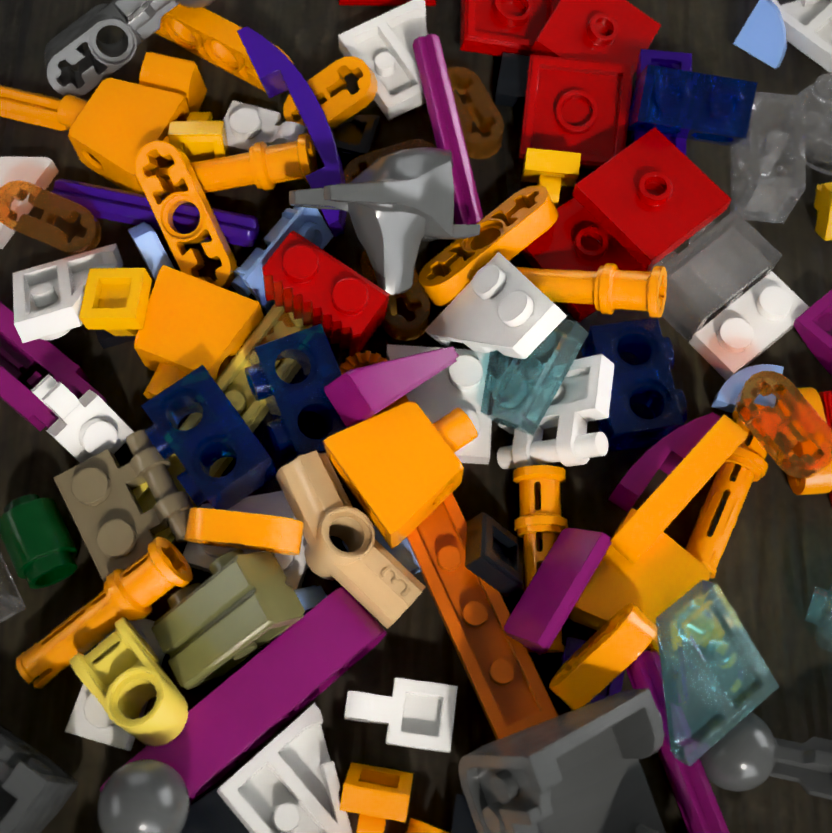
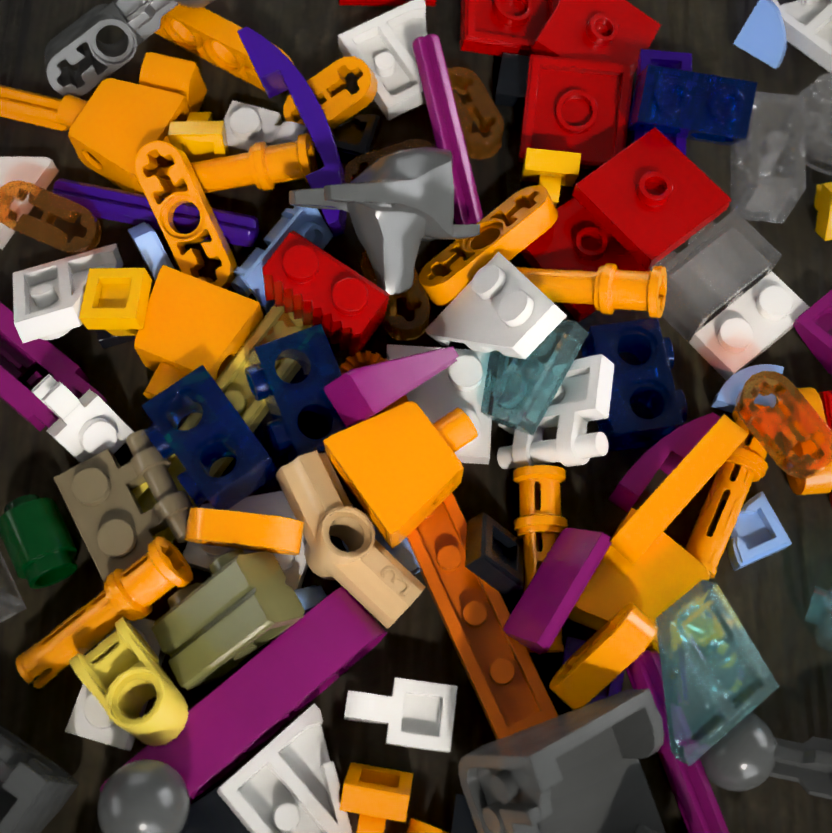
(756, 533): none -> light blue tile

